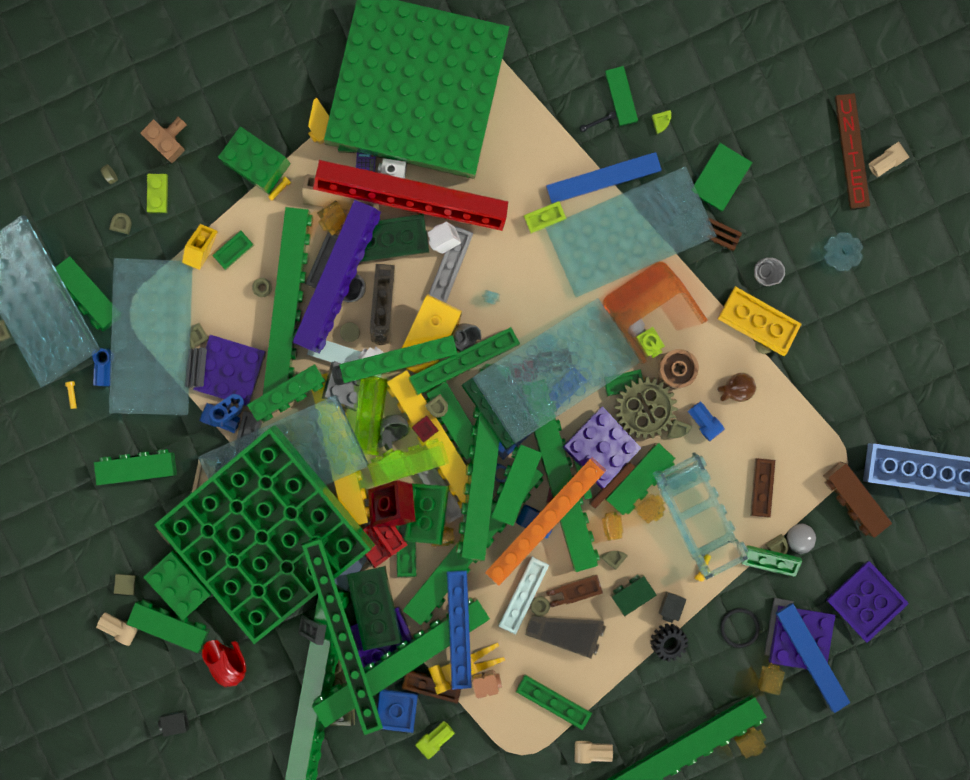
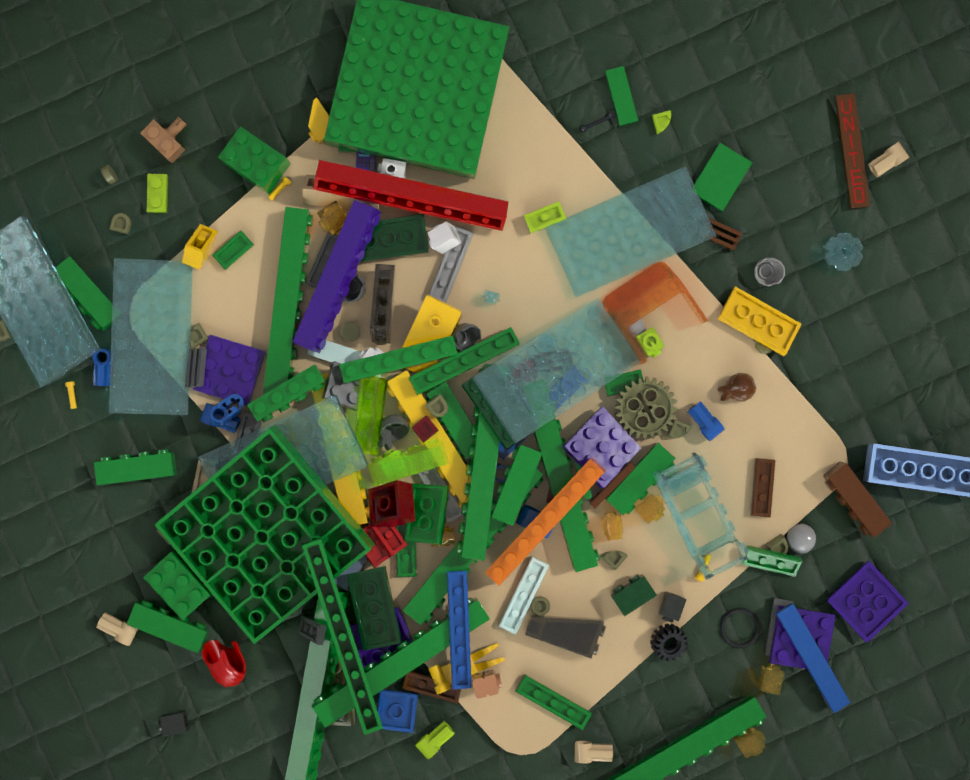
(124, 584): olive tile -> none
(257, 283): olive plate -> none
(577, 590): reddish brown hinge -> none
(603, 178): blue tile -> none
(688, 372): medium nougat brick -> none

